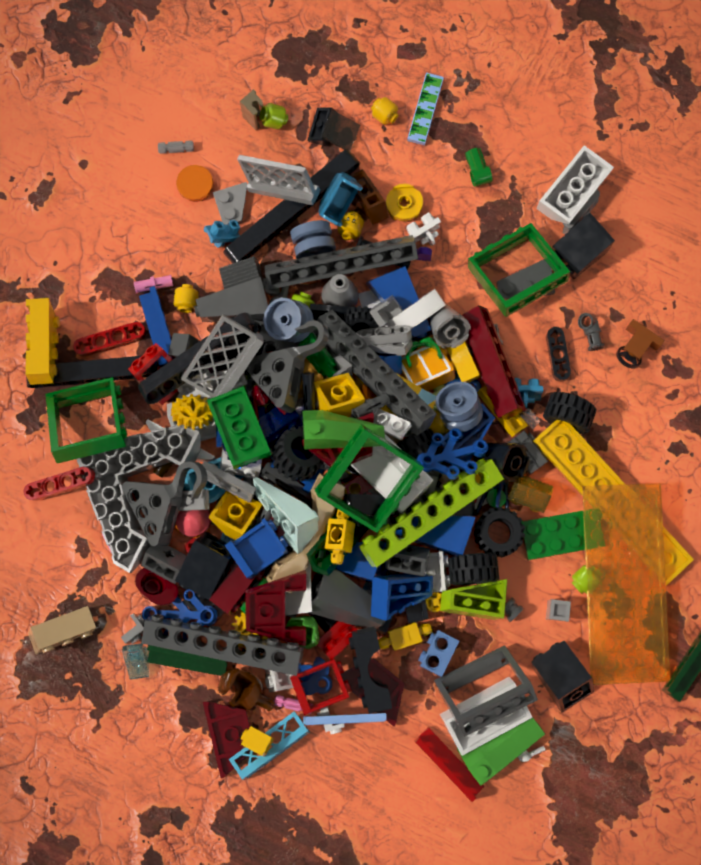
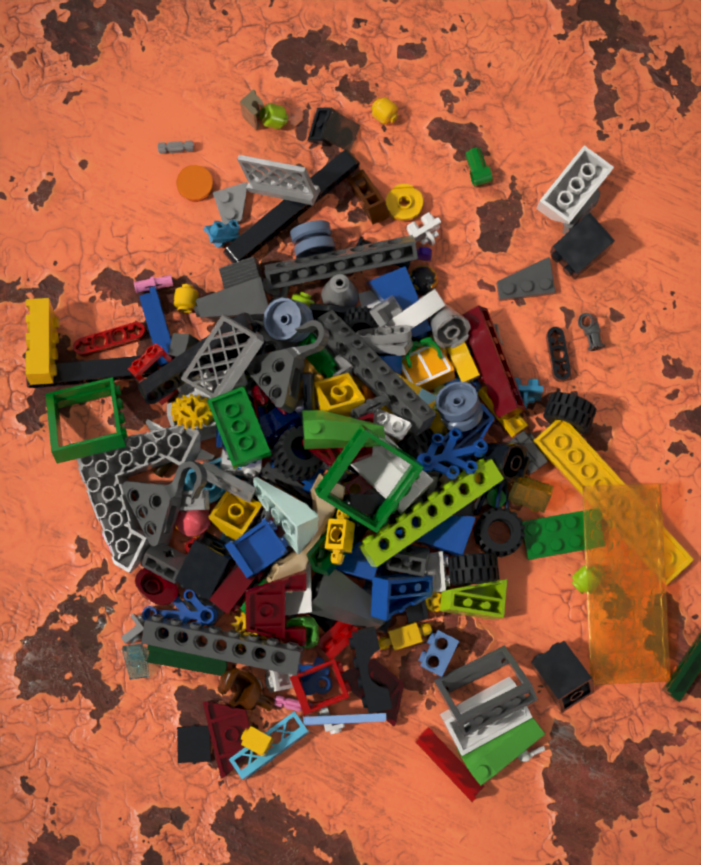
(58, 481): red beam -> none
(61, 630): tan wedge -> none
(193, 744): none -> black piece
(338, 198): dark azure piece -> none
(351, 226): yellow head -> none
(423, 279): none -> black hair
(425, 109): tile -> none
(512, 609): dark grey wheel -> none
(530, 418): clear tile -> none
(535, 291): green window -> none
(558, 610): light grey panel -> none
(638, 344): dark orange piece -> none

